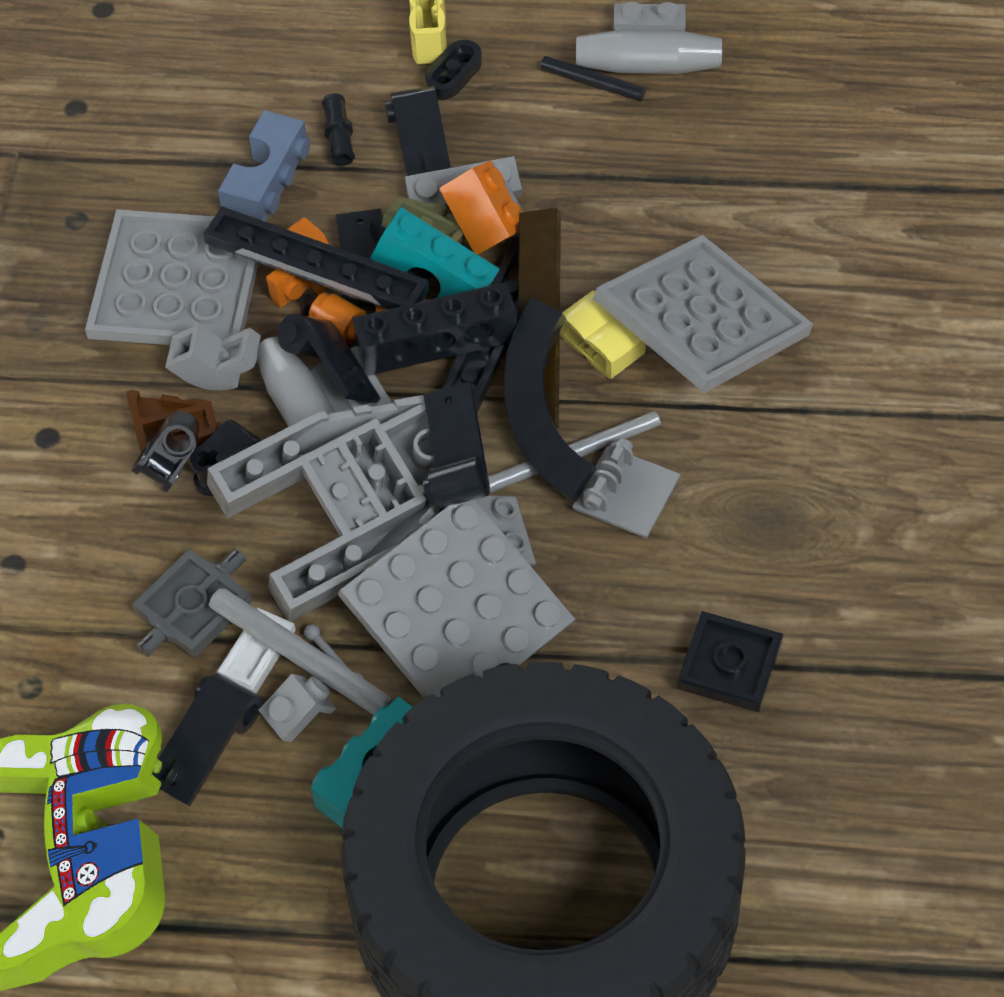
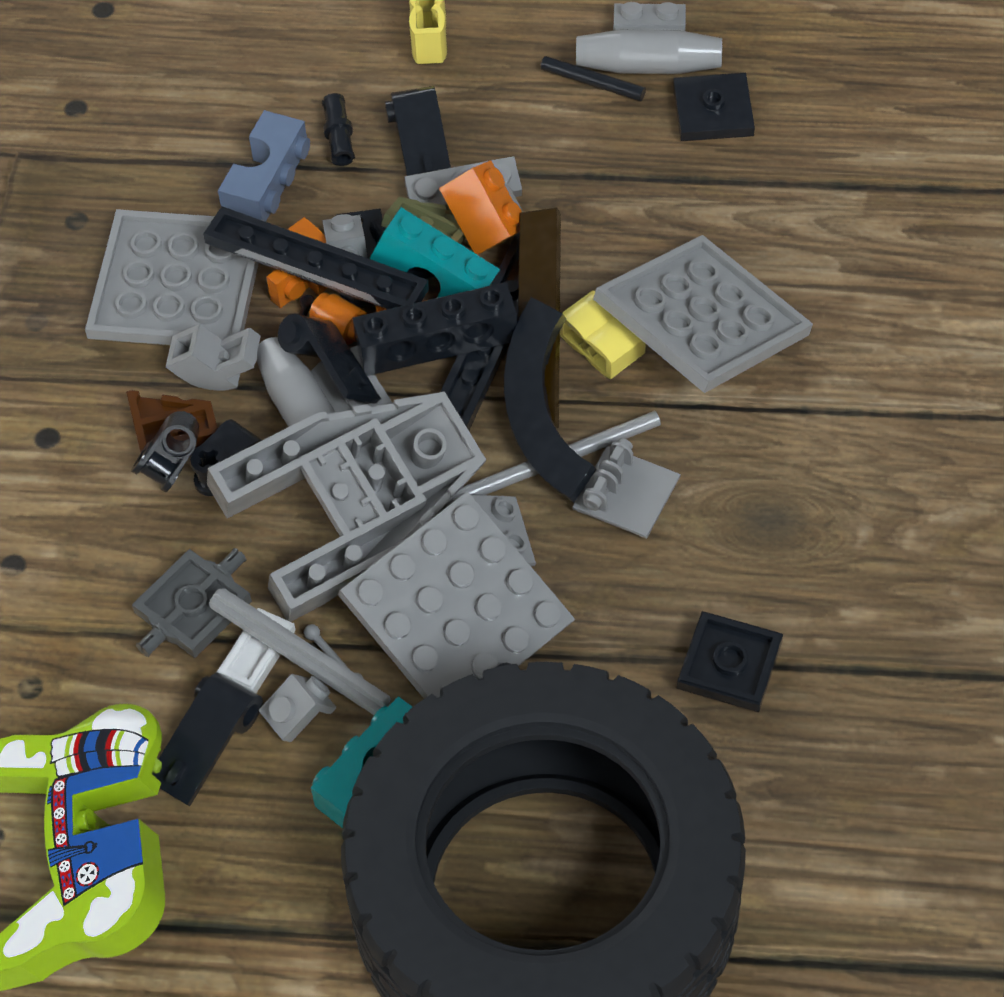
(346, 233): none -> light grey bracket
(454, 68): black plate -> none
(457, 448): black door -> none
(713, 107): none -> black plate

